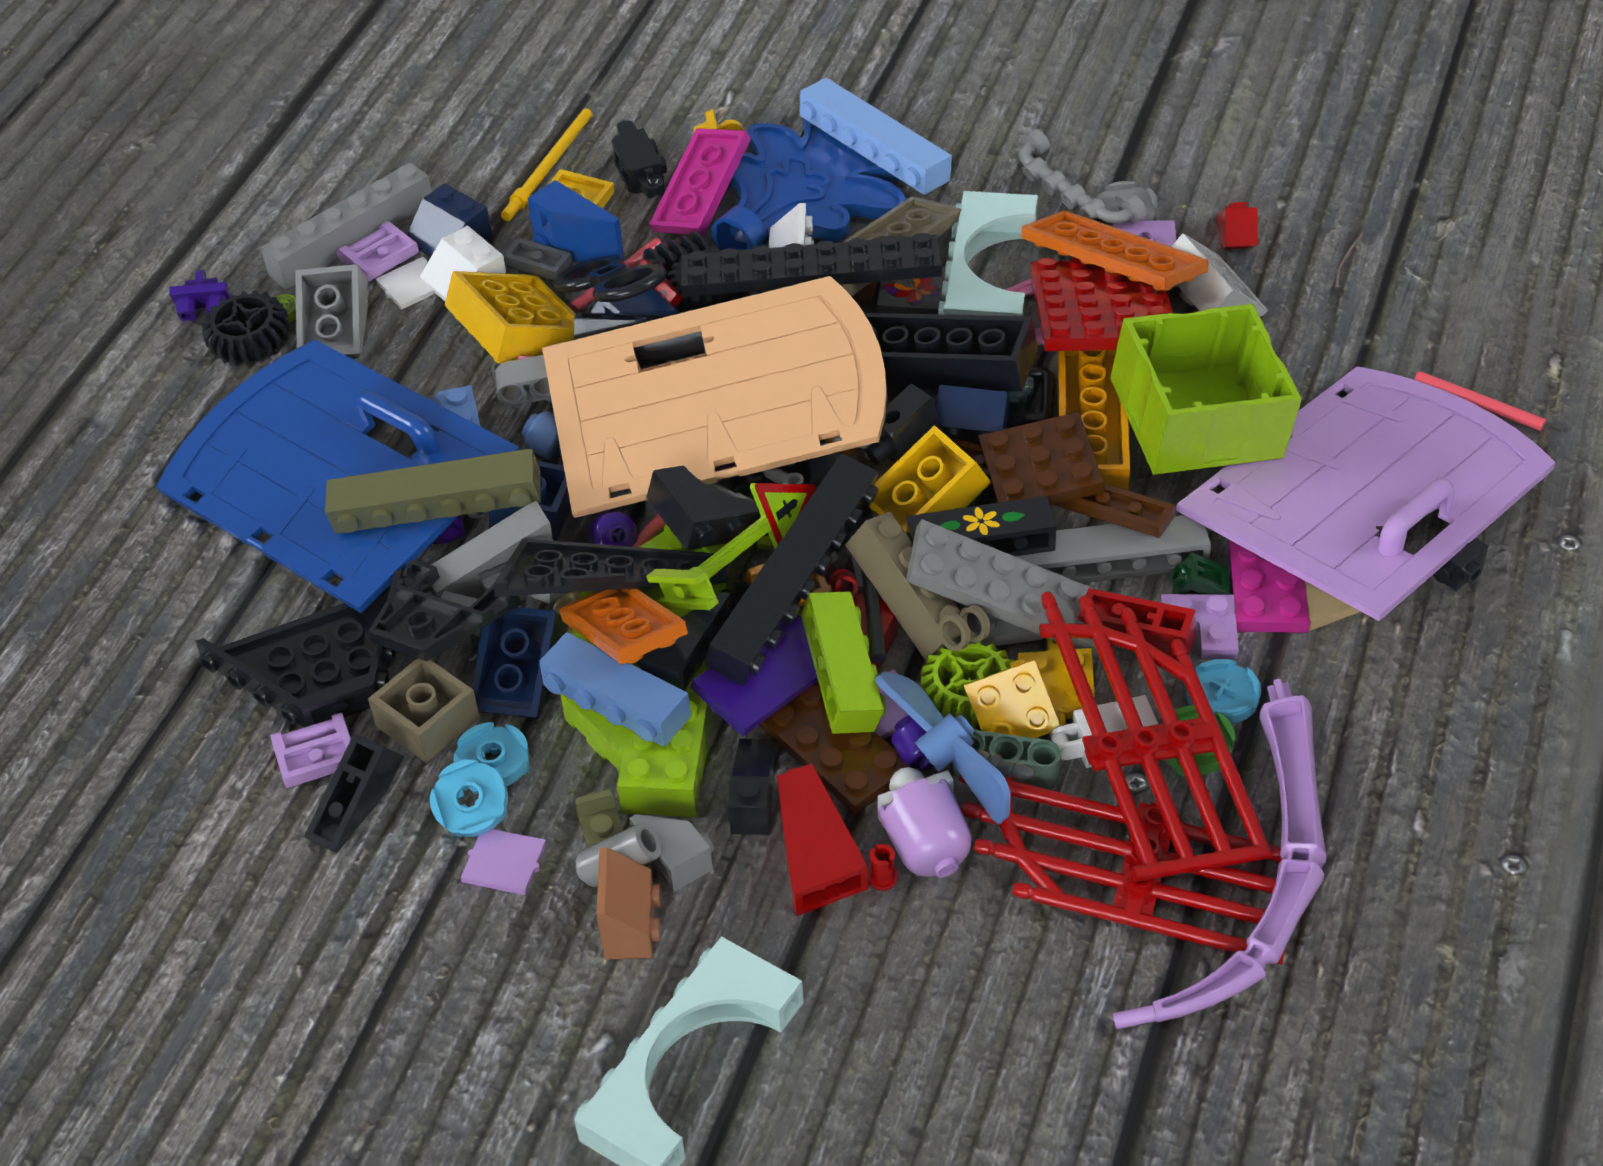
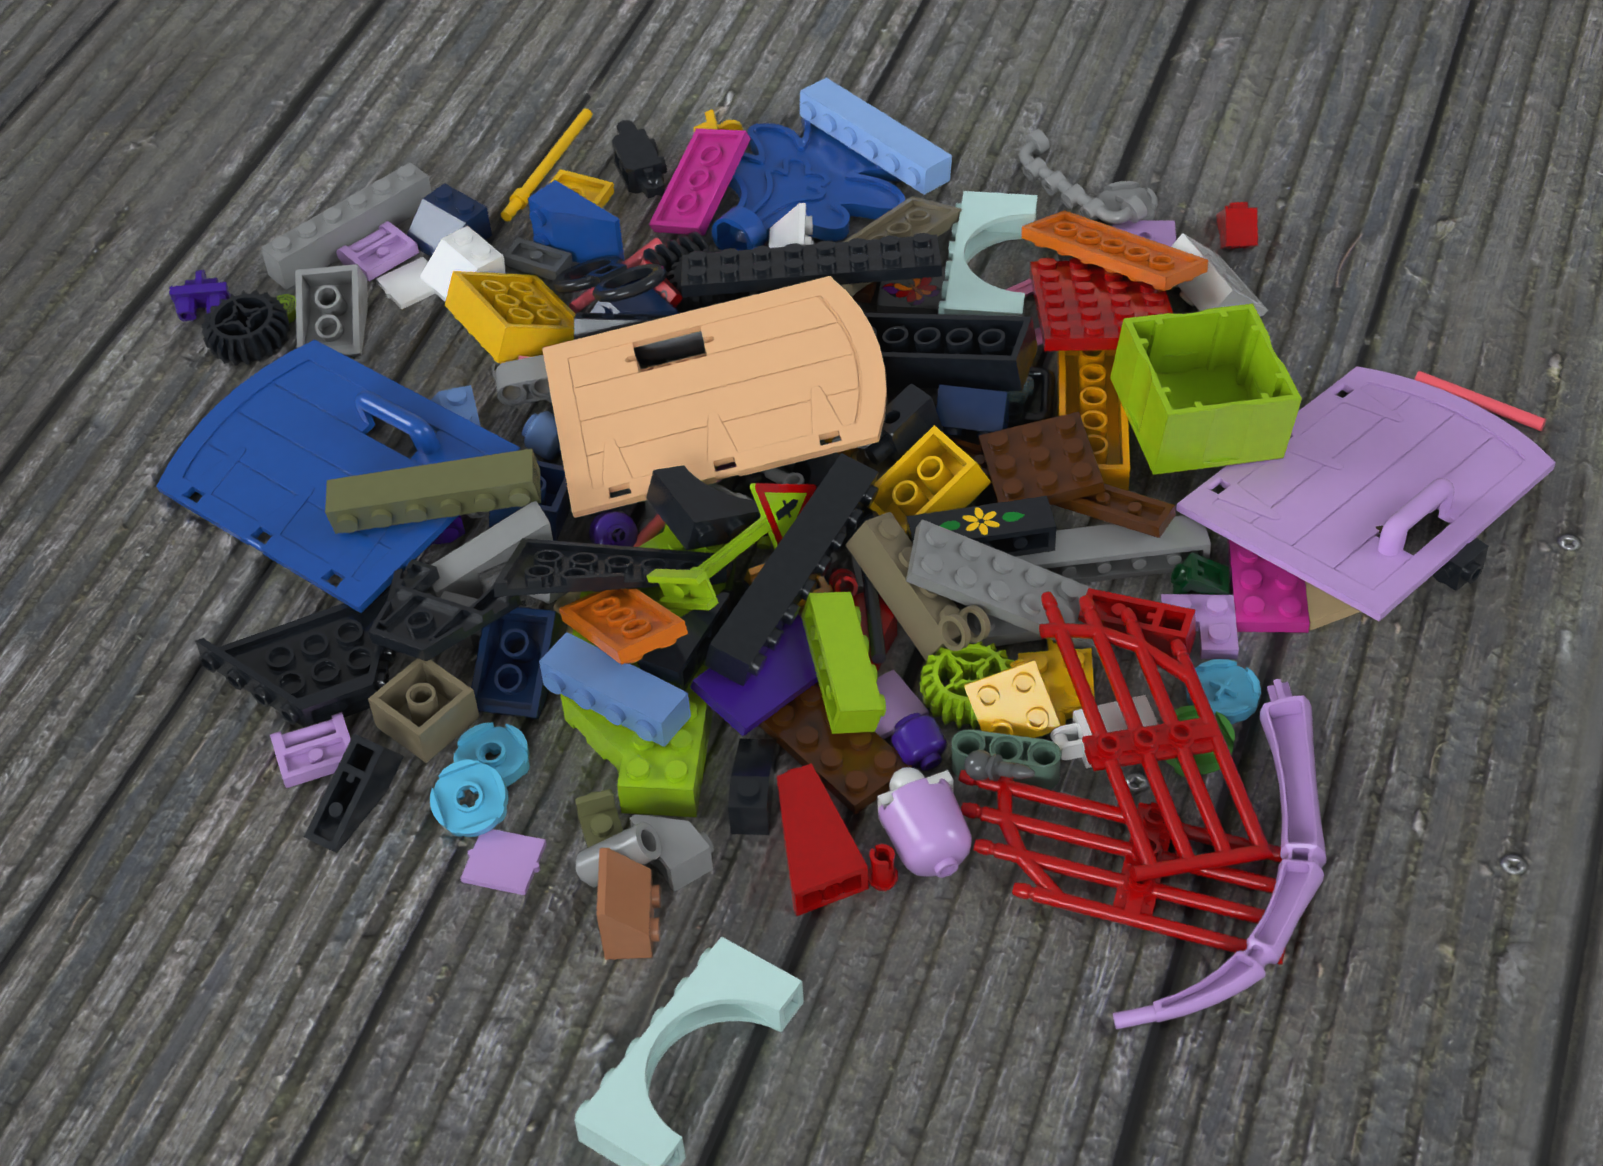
(948, 742): medium blue piece -> none

